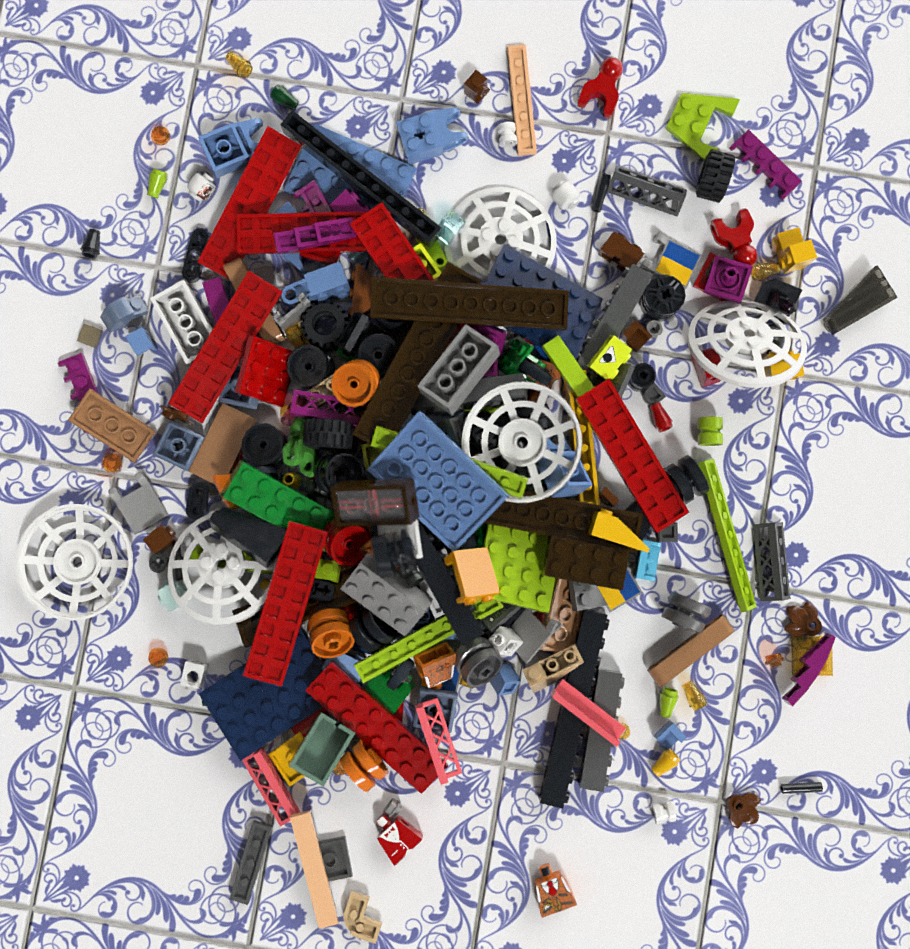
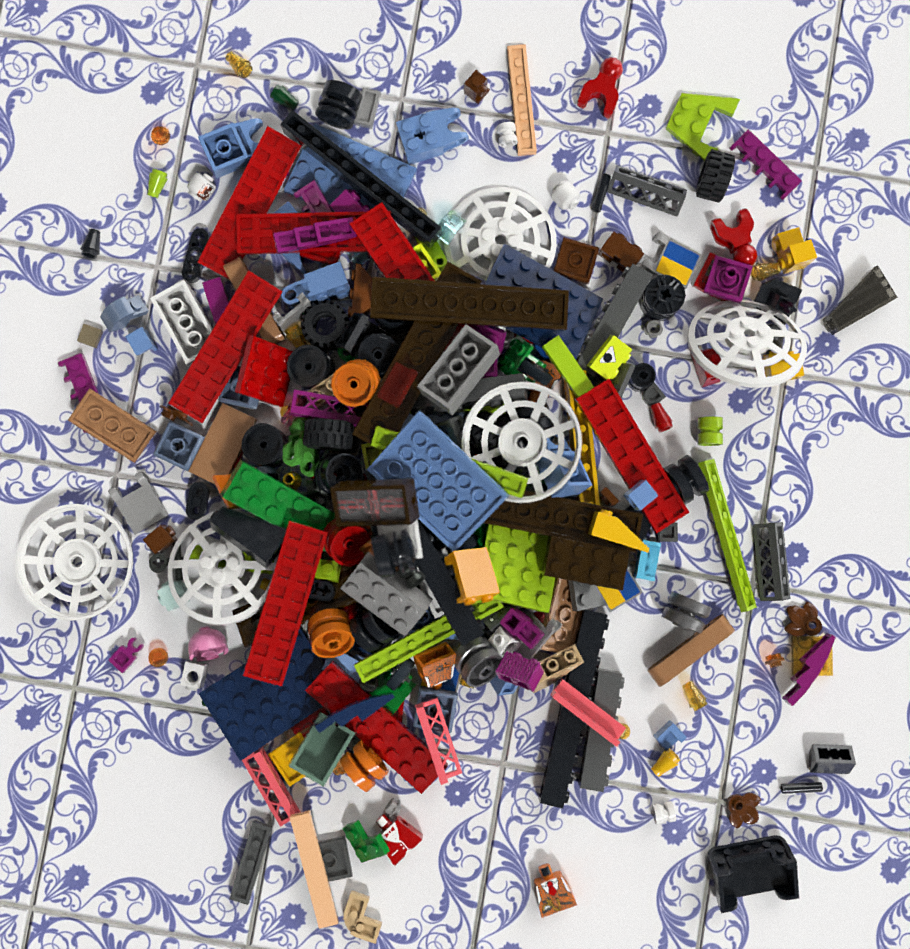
(112, 463): clear orange plate -> none
(125, 657): none -> magenta plate
(207, 644): none -> bright pink cylinder
(338, 104): none -> black wheel
(362, 708): none -> dark blue slope
(365, 847): none -> green plate
(368, 108): none -> light grey tile
(370, 685): none -> dark grey plate
(397, 384): none -> clear red panel
(520, 671): none -> magenta brick
(522, 626): none -> magenta brick
(576, 260): none -> reddish brown tile
(635, 336): reddish brown panel -> none
(640, 495): none -> medium blue panel
(668, 700): lime cone -> none
(753, 869): none -> black windscreen
(831, 759): none -> black brick

